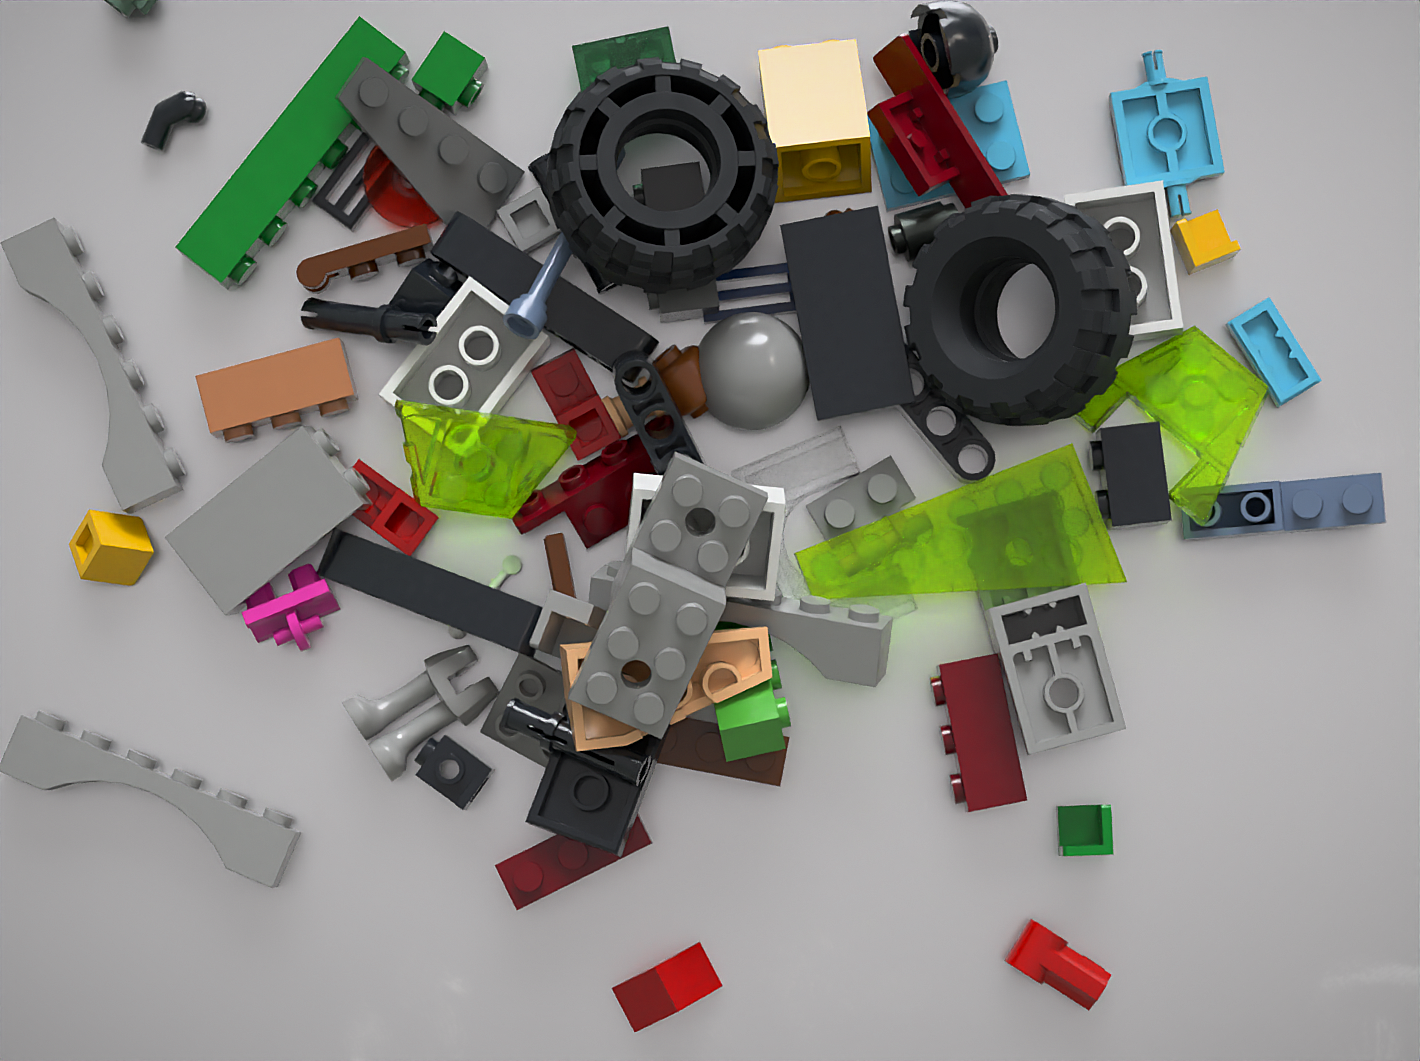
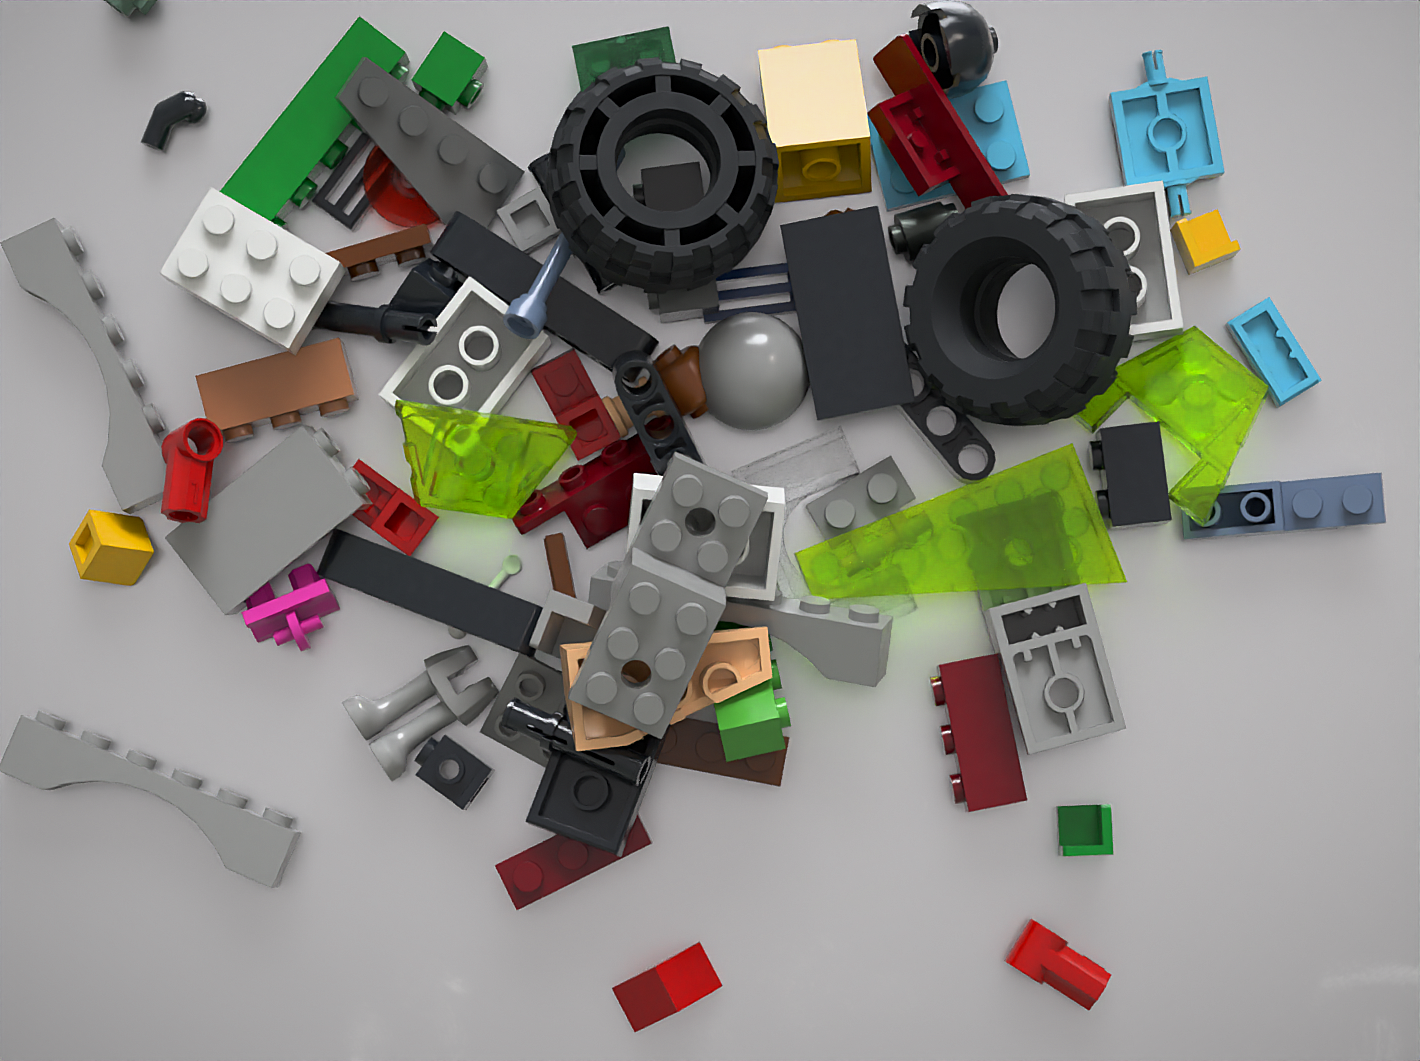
(188, 472): none -> red piece
(253, 271): none -> white brick

